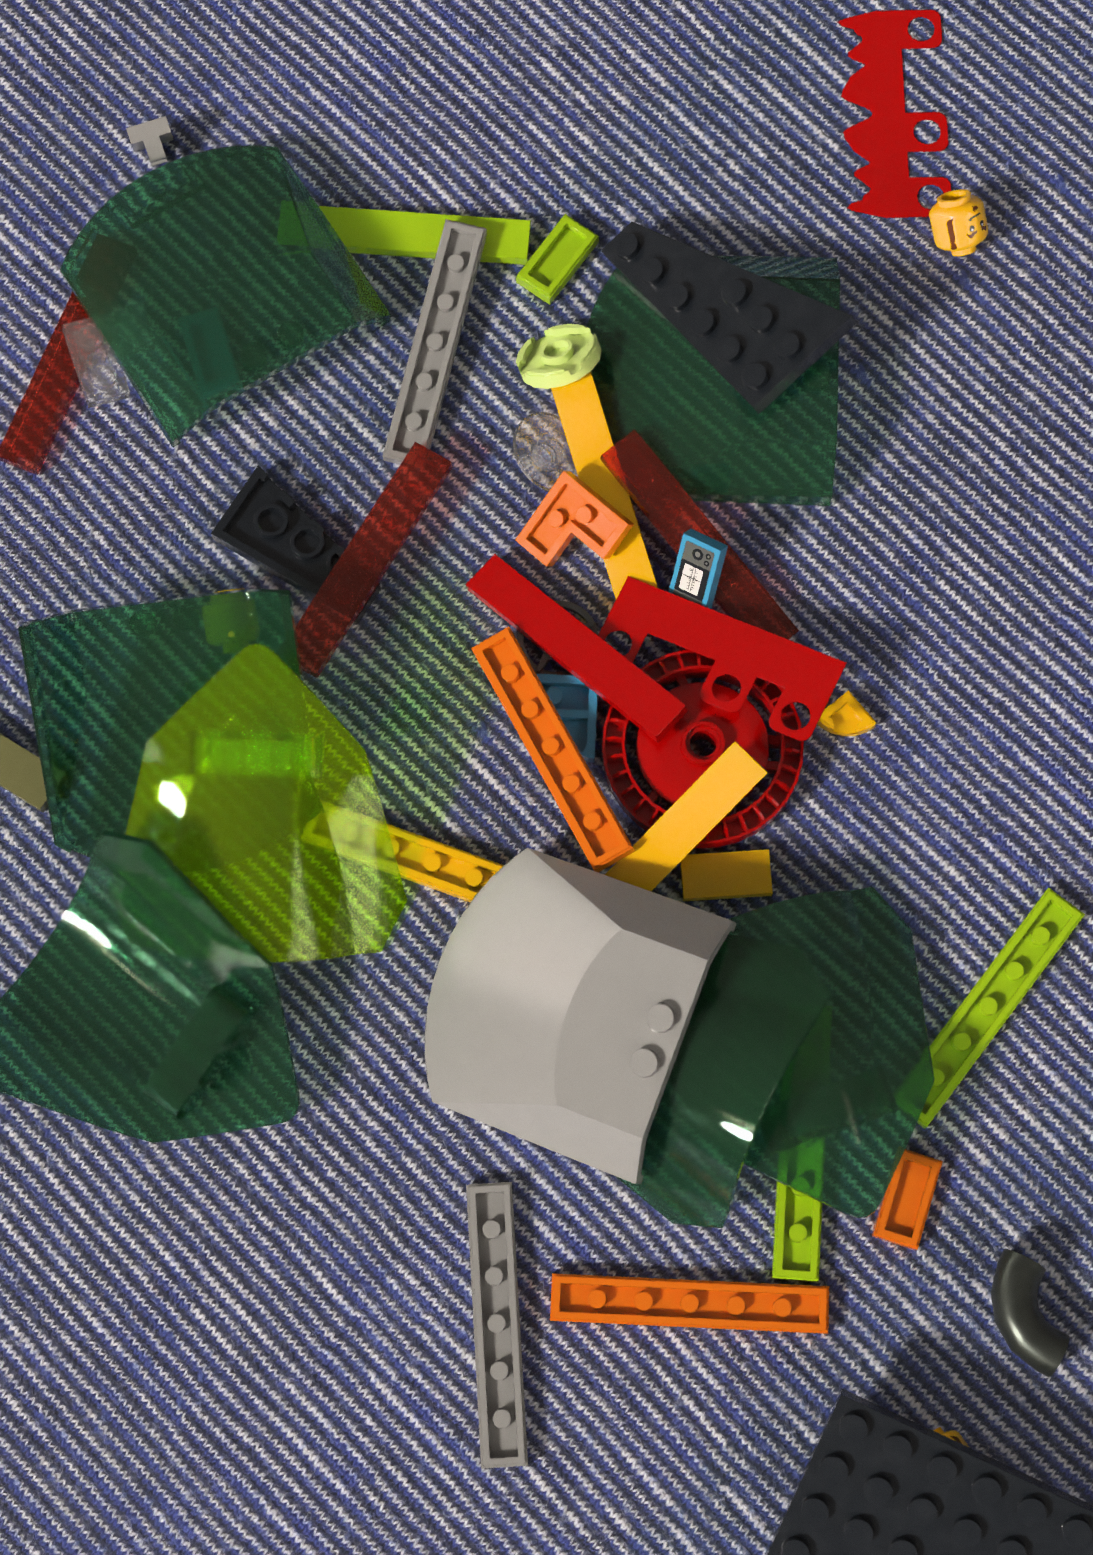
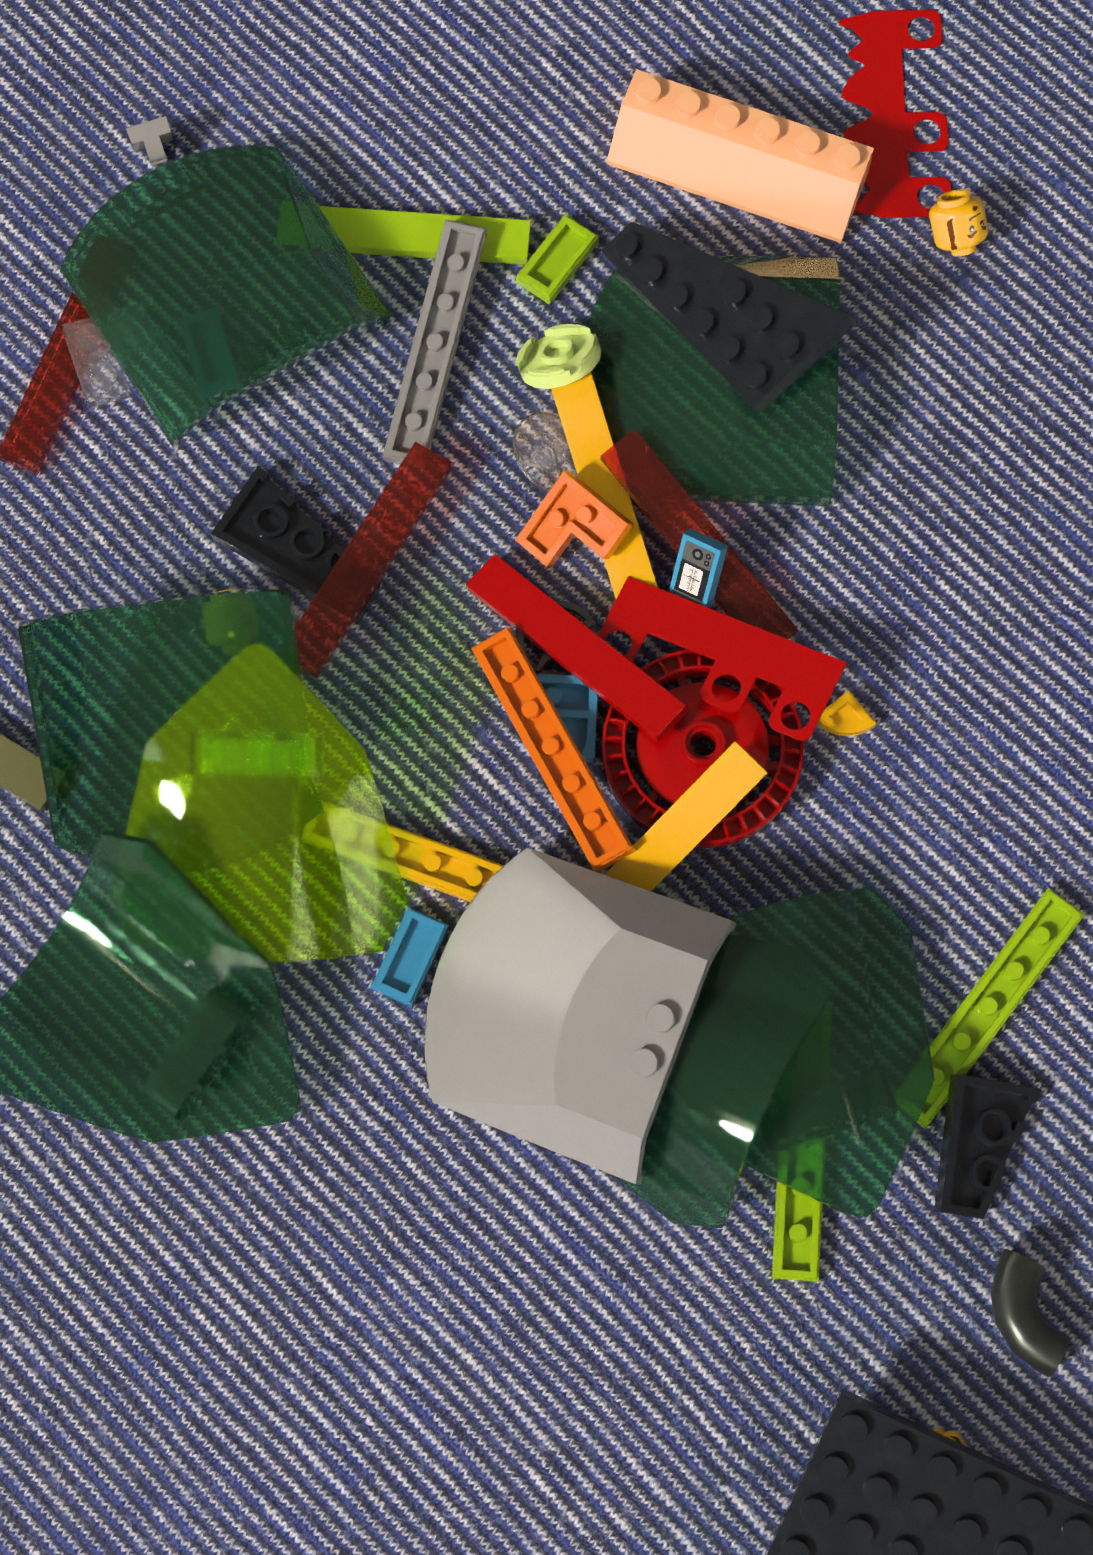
(410, 957): none -> dark azure tile
(496, 1325): light grey tile -> none
(690, 1303): orange tile -> none
(726, 875): yellow tile -> none
(739, 155): none -> light nougat slope
(907, 1200): orange tile -> none
(978, 1135): none -> black wing

